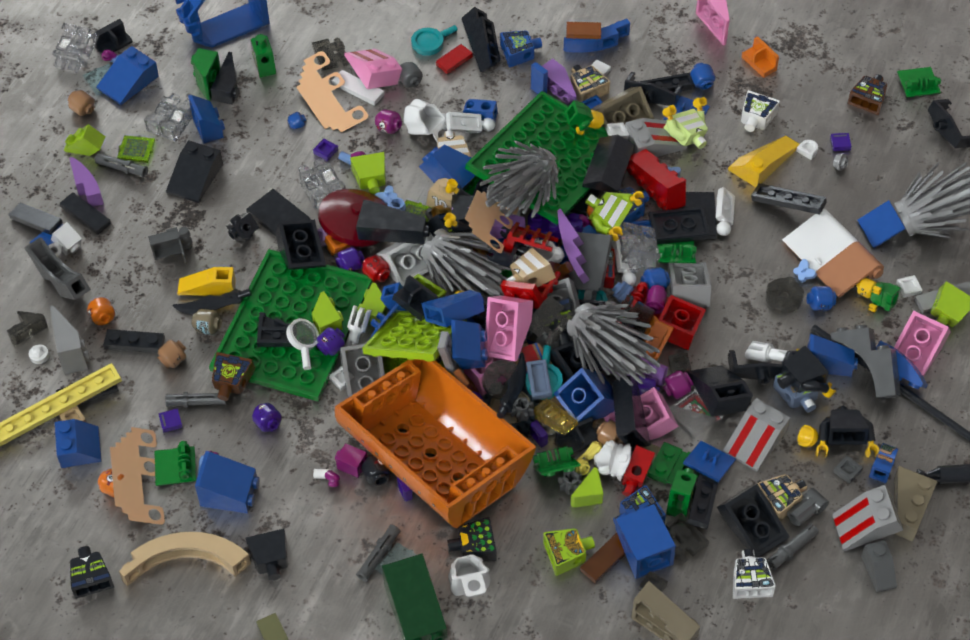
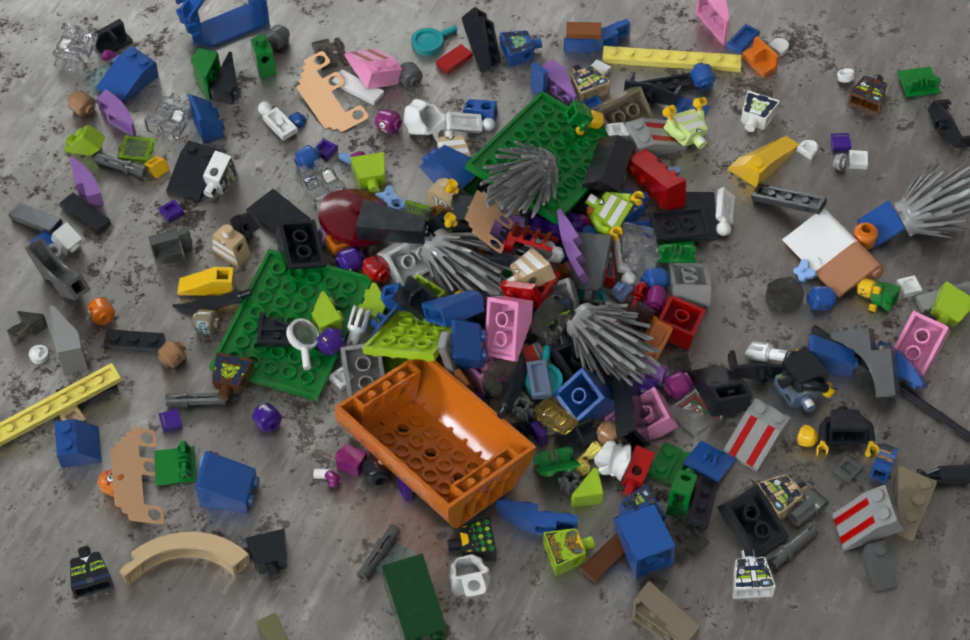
(116, 112): none -> medium lavender slope
(157, 166): none -> yellow slope
(171, 211): none -> dark purple tile
(219, 174): none -> white torso
(230, 245): none -> tan torso
(277, 121): none -> white plate
(278, 36): none -> dark grey head
(307, 156): none -> blue head
(527, 517): none -> blue slope
(670, 58): none -> light yellow plate
(743, 39): none -> blue tile
(779, 46): none -> white tile
(846, 75): none -> white tile
(858, 159): none -> white tile
(866, 234): none -> orange head

